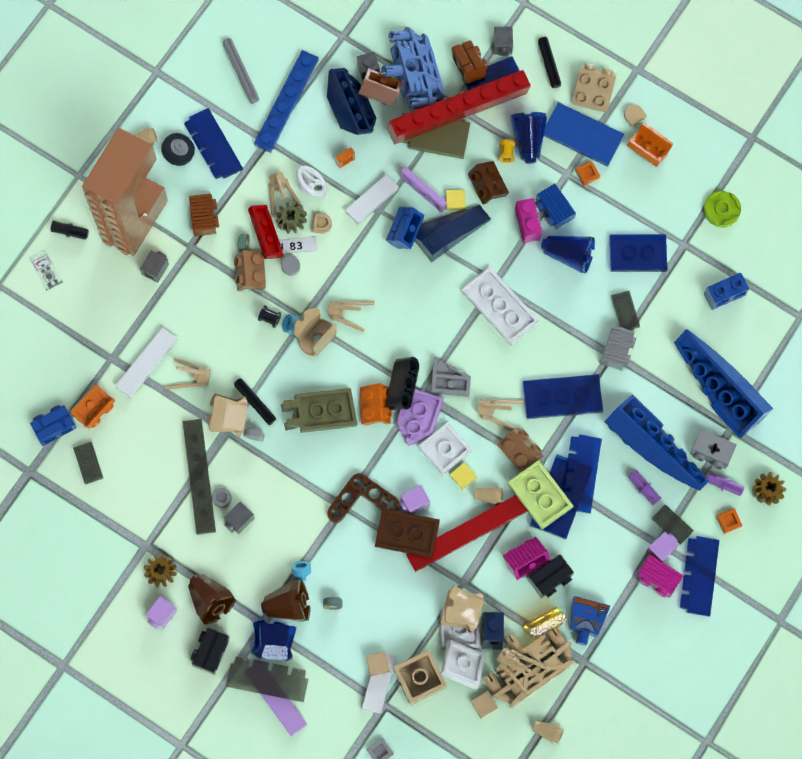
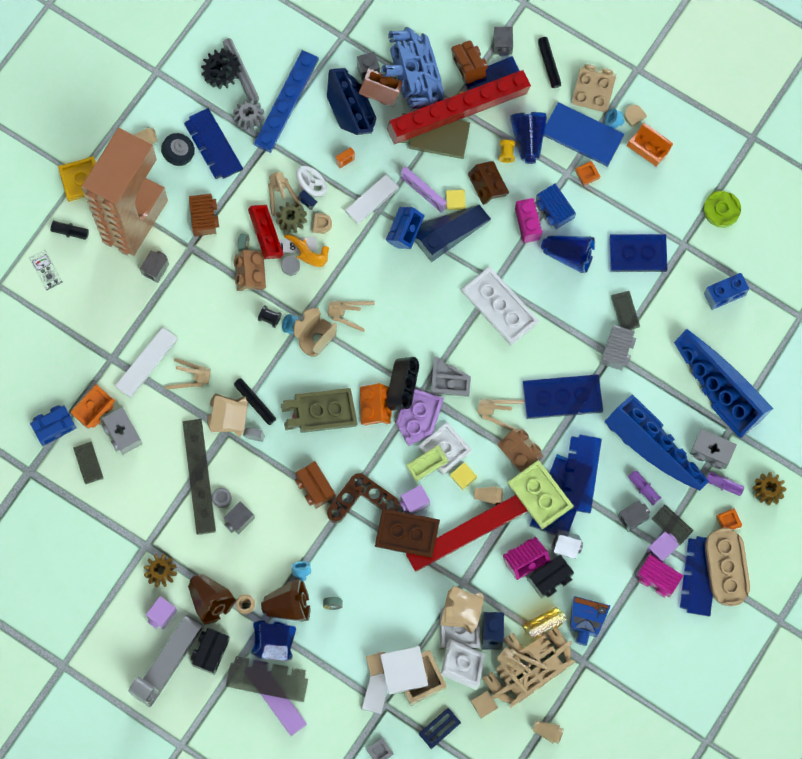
(74, 175): none -> yellow tile
(120, 420): none -> light grey brick
(150, 687): none -> light grey beam
(213, 68): none -> black gear
(242, 600): none -> tan cone
(255, 117): none -> light grey gear
(307, 200): none -> dark blue tile
(307, 255): none -> light orange piece
(315, 485): none -> dark orange brick
(404, 670): none -> white tile
(427, 463): none -> yellowish green tile
(434, 722): none -> dark blue tile
(567, 544): none -> brick
(614, 118): none -> medium azure tile
(634, 515): none -> flat silver brick
(727, 567): none -> tan tile

